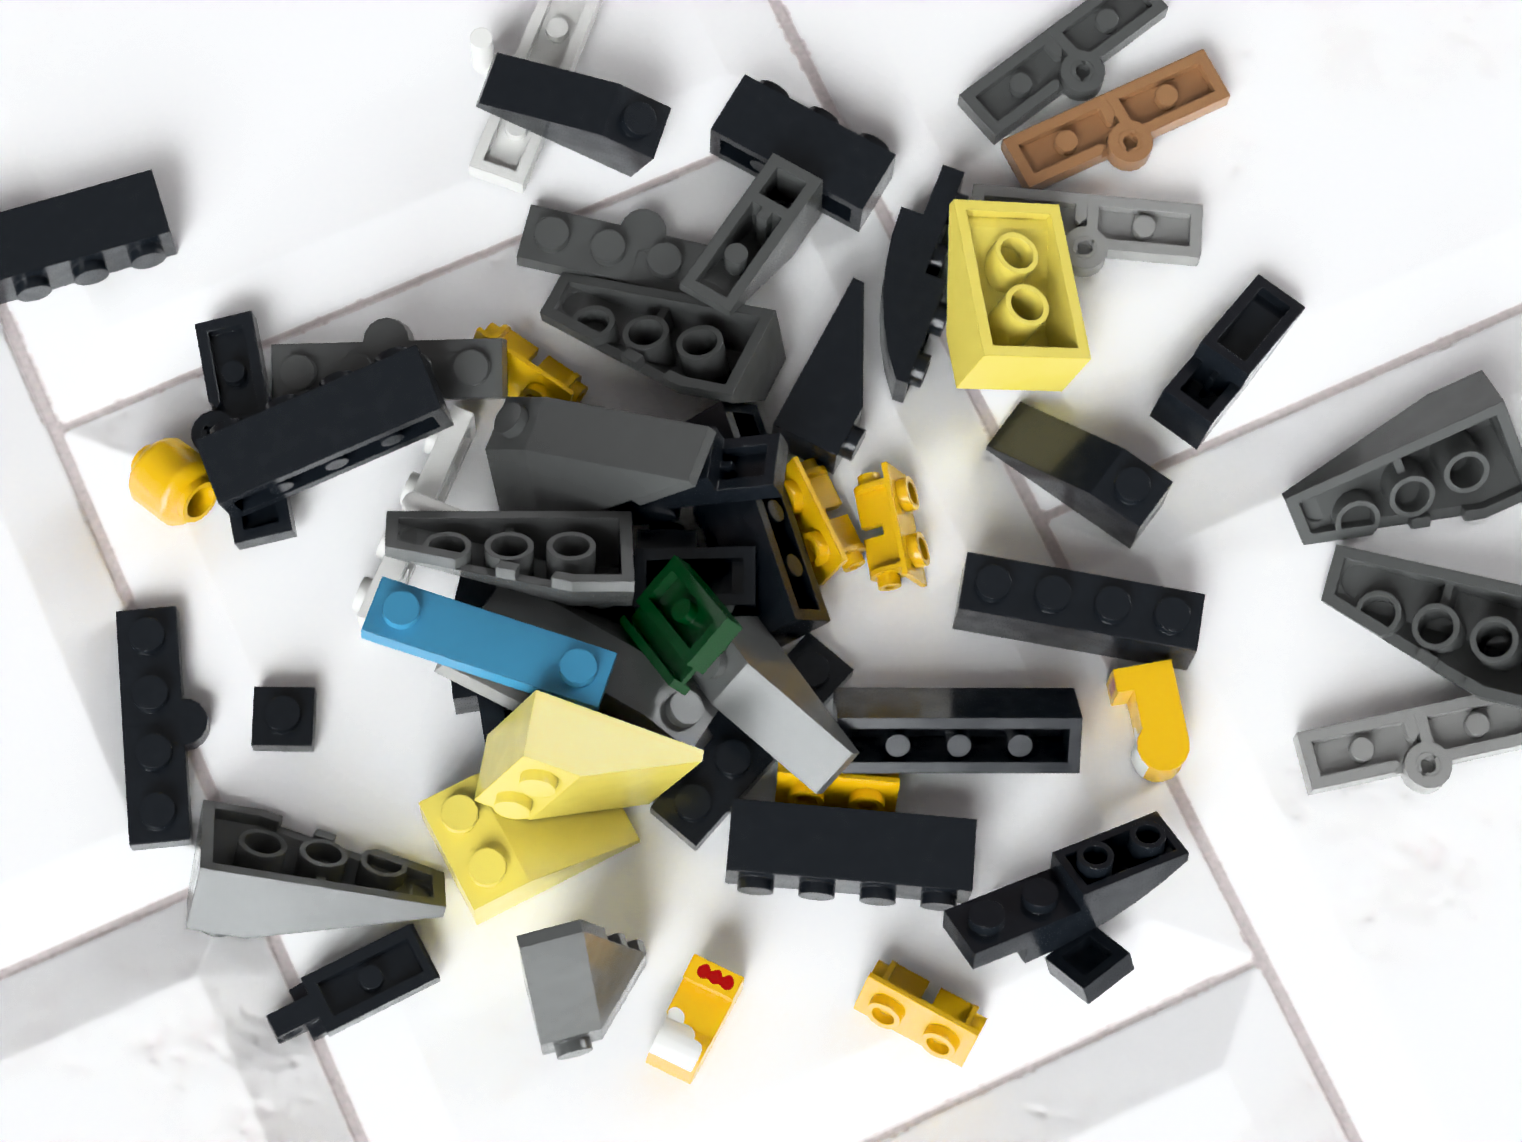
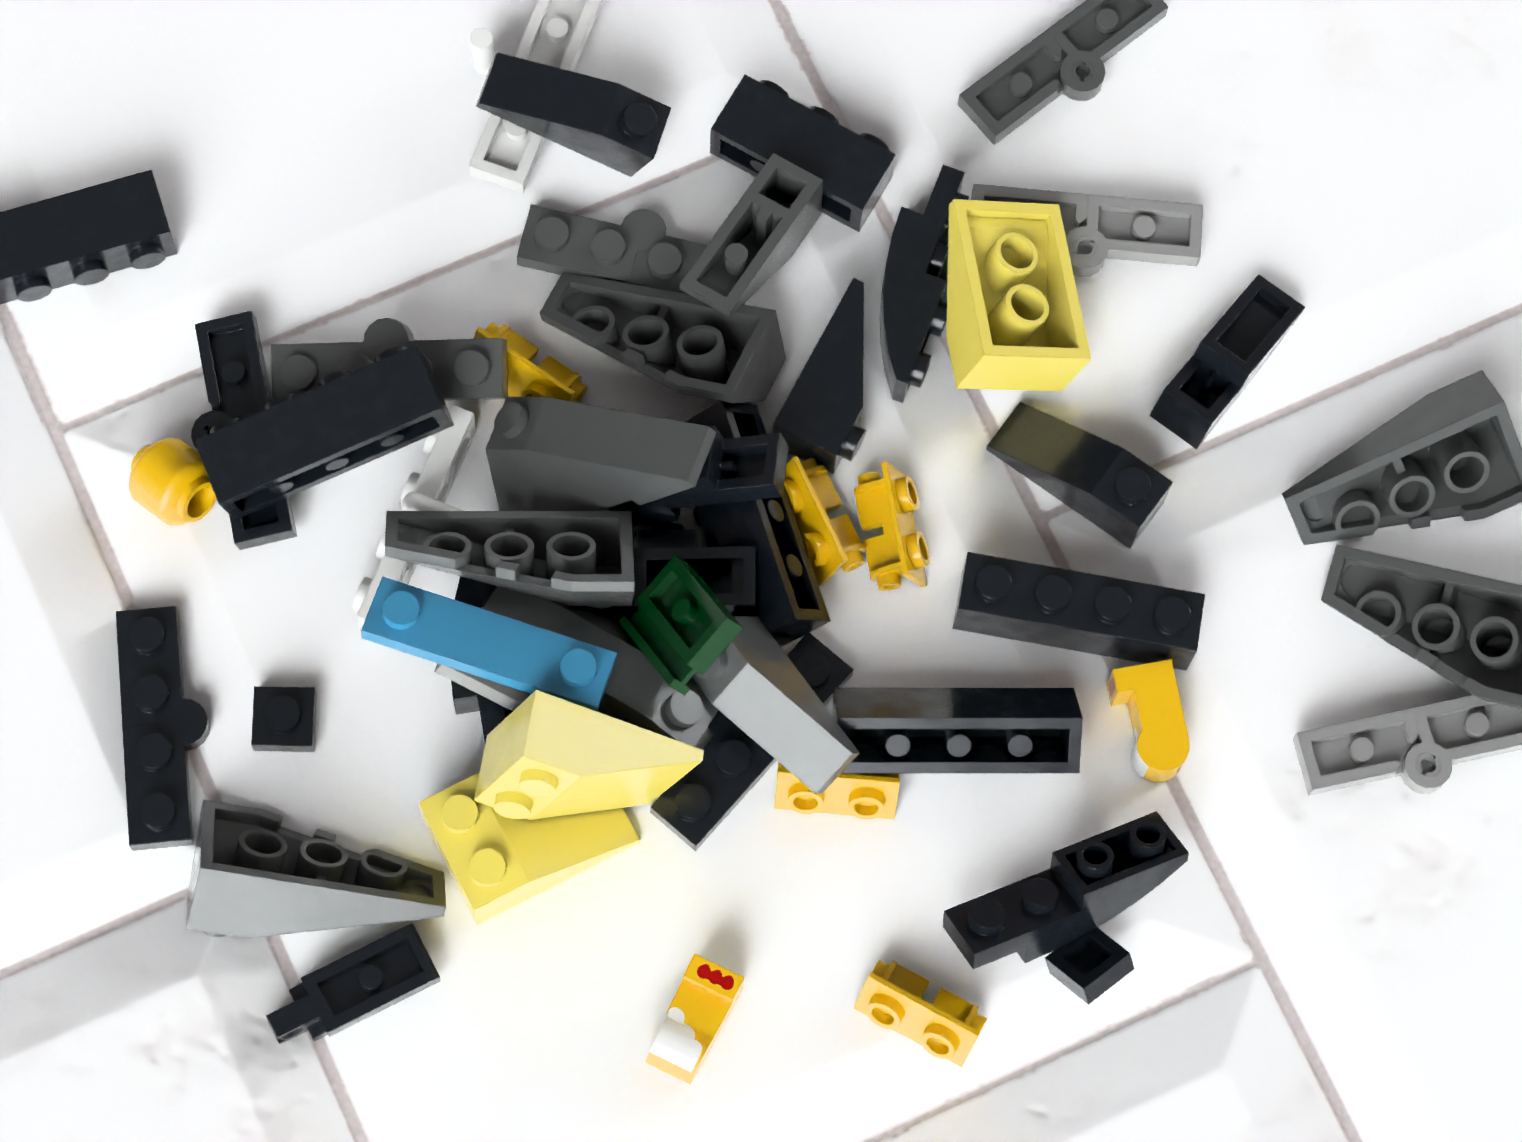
(577, 983): wedge -> none
(850, 853): black brick -> none
(1116, 124): medium nougat hinge -> none

